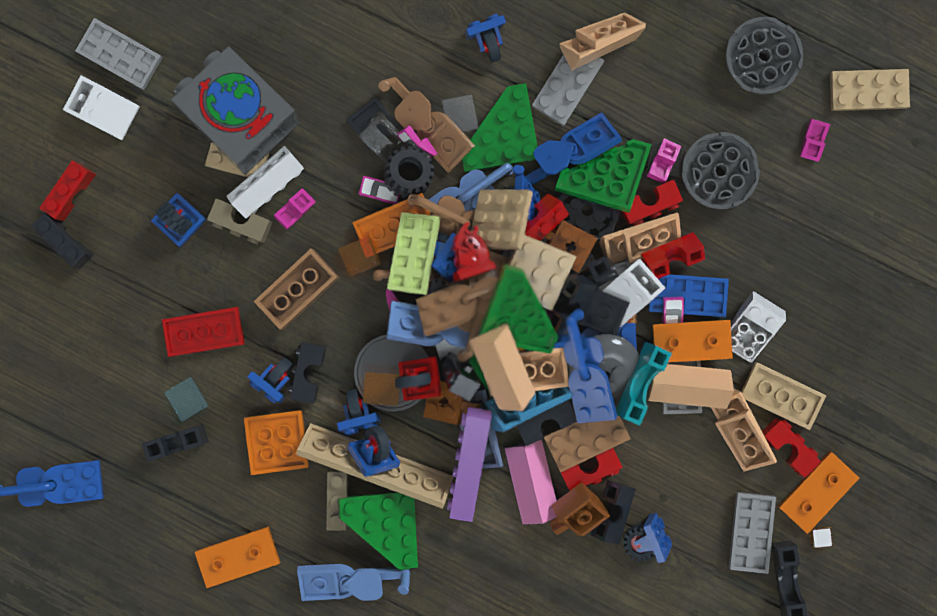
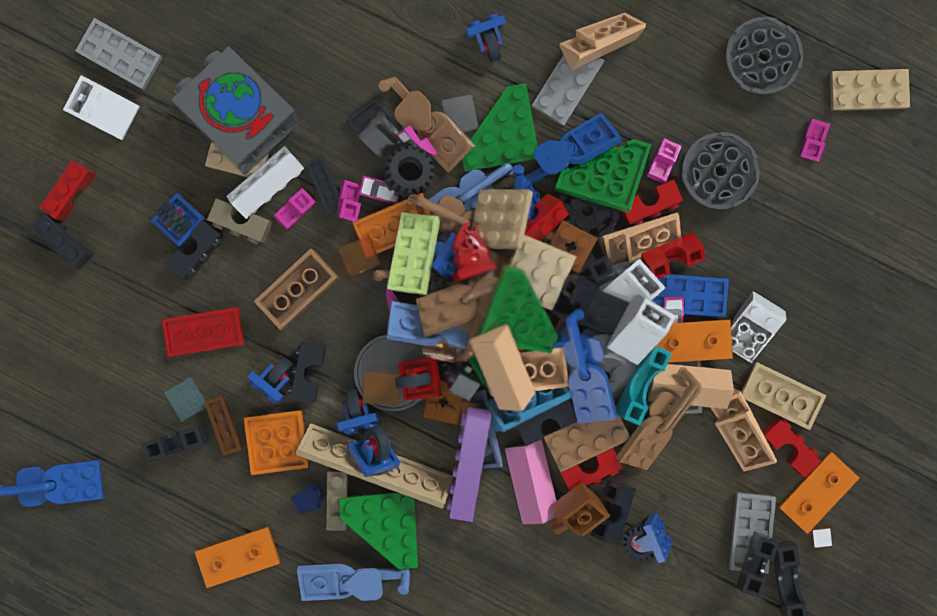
(207, 240): none -> black arch
(223, 425): none -> reddish brown plate
(308, 498): none -> clear blue brick
(324, 184): none -> black plate
(348, 201): none -> dark pink slope
(441, 352): none -> clear orange piece
(640, 329): none -> white slope
(657, 430): none -> medium nougat plate
(760, 551): none -> black arch

